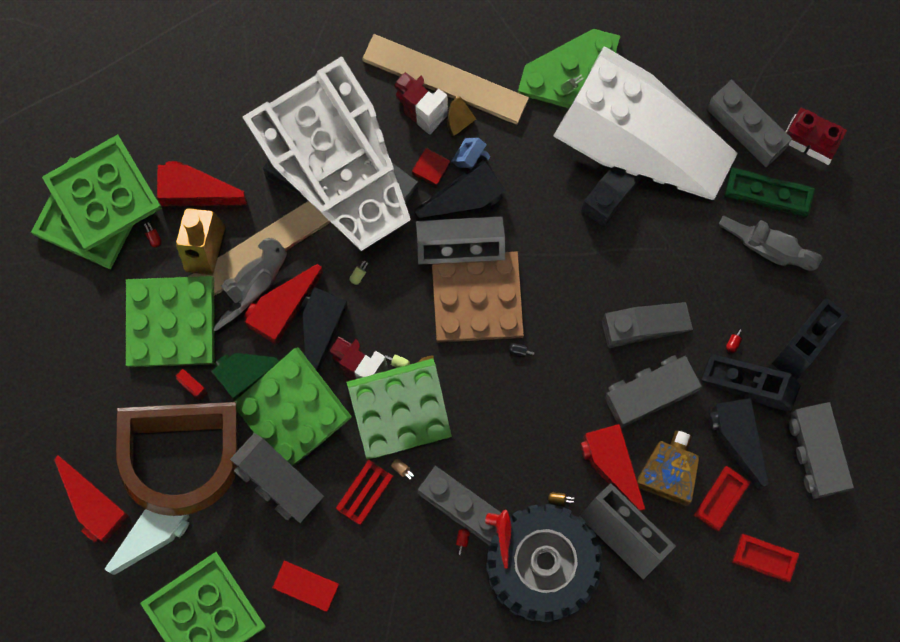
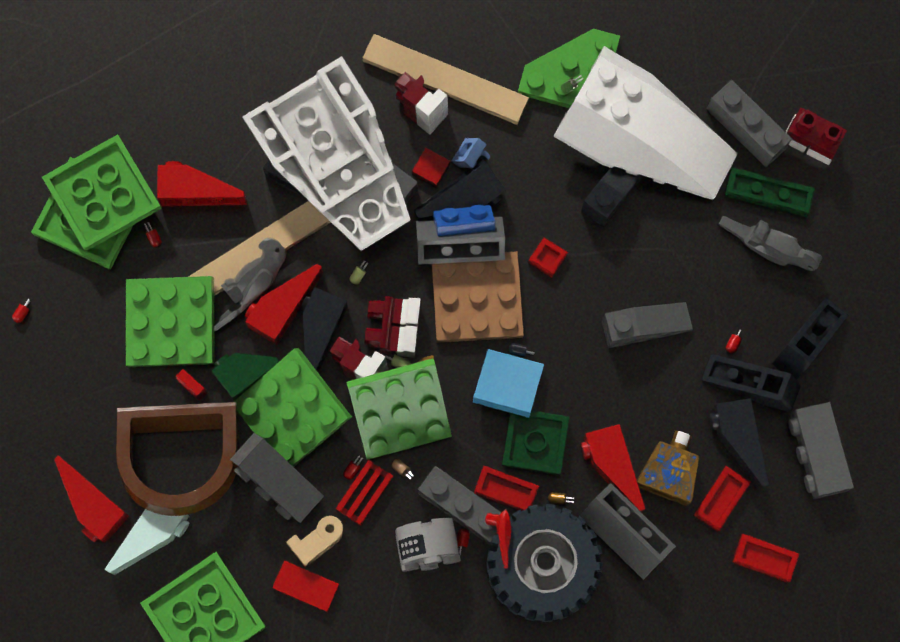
(21, 312): none -> red piece
(202, 236): pearl gold torso -> none
(325, 536): none -> tan leg
(352, 469): none -> red piece
(398, 326): none -> dark red hips
(427, 544): none -> light grey brick
(459, 116): pearl gold tile -> none
(464, 220): none -> blue plate
(505, 489): none -> red tile
(508, 383): none -> dark azure tile
(536, 442): none -> dark green plate
(547, 257): none -> red tile
(652, 390): dark grey brick -> none

